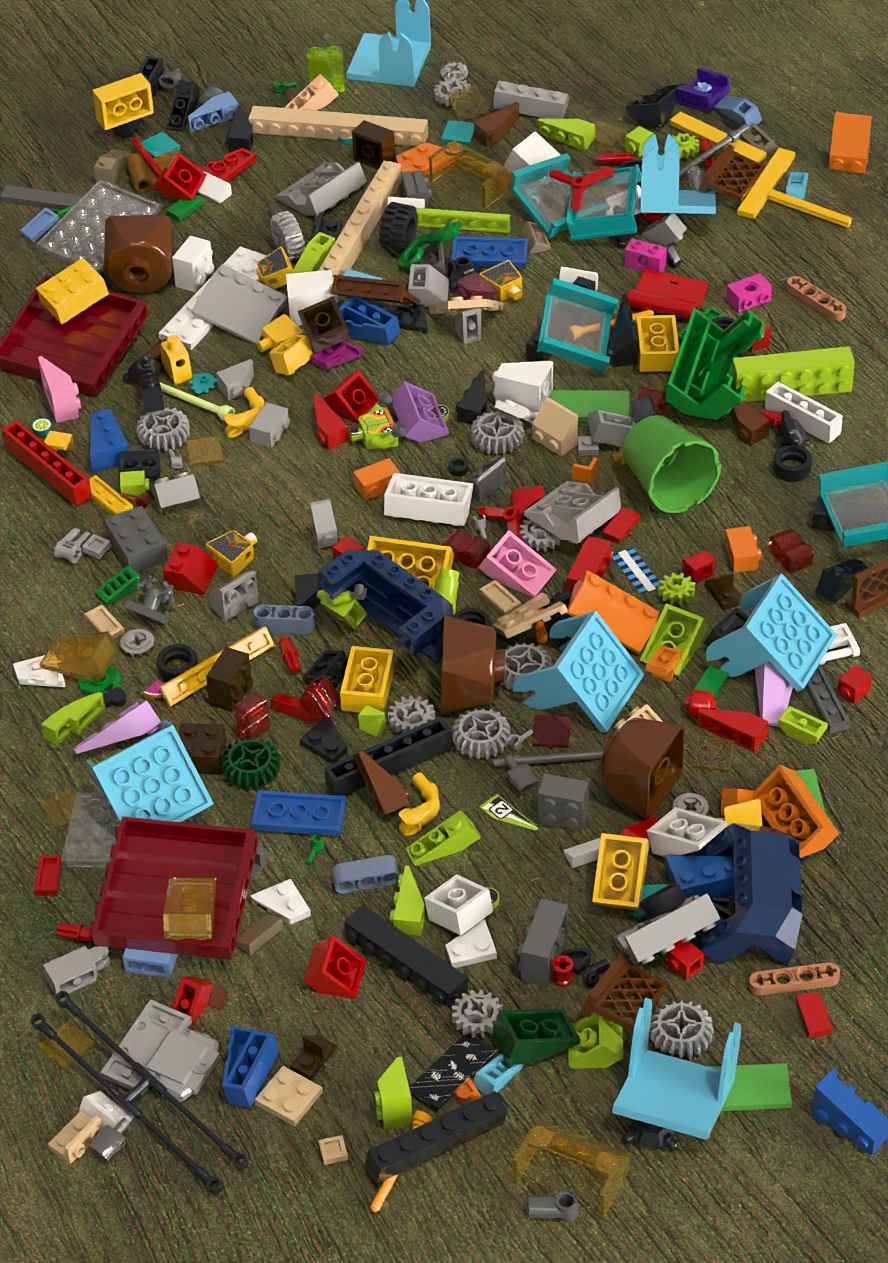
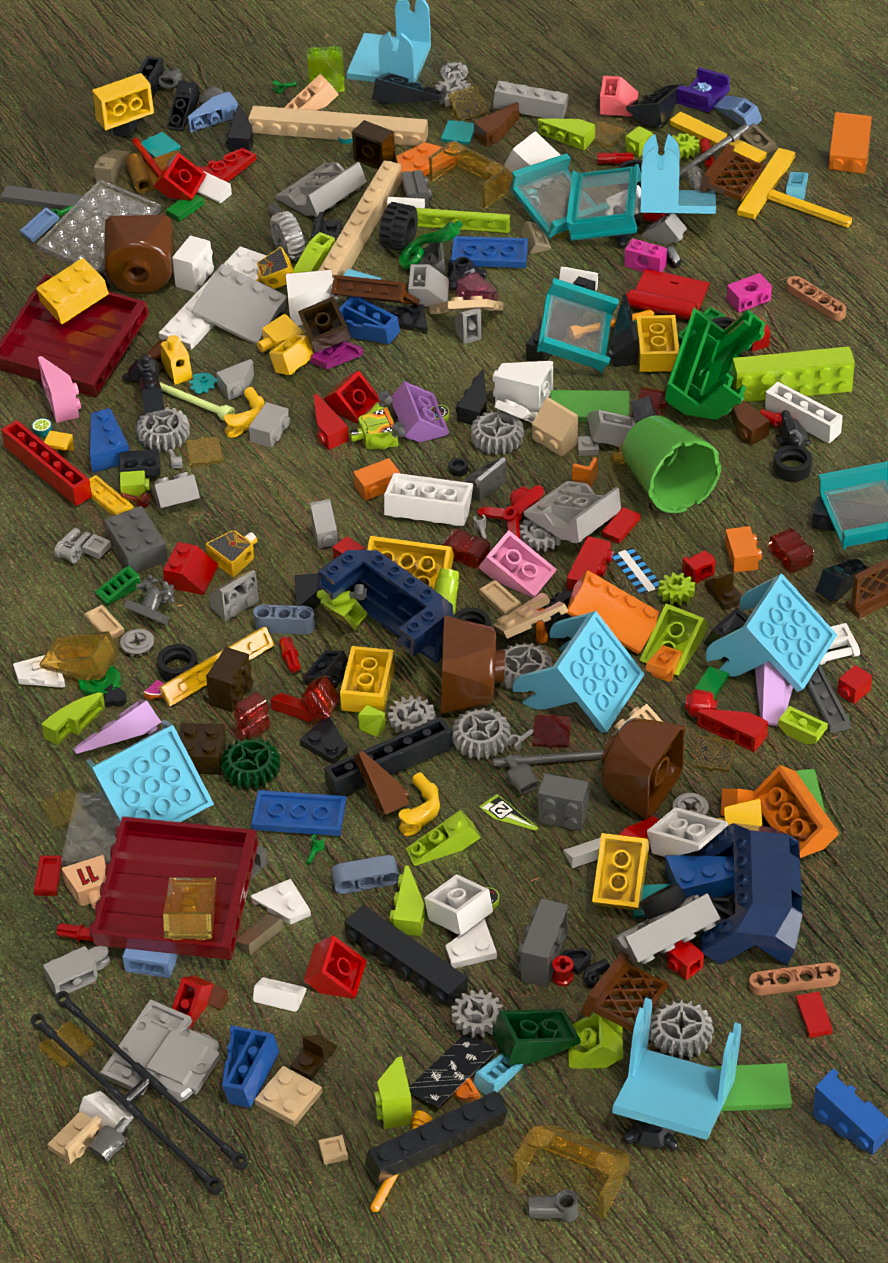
(85, 880): none -> light nougat torso
(278, 994): none -> white slope
(397, 89): none -> black wedge
(505, 280): torso -> none
(581, 183): red piece -> none
(616, 96): none -> coral slope

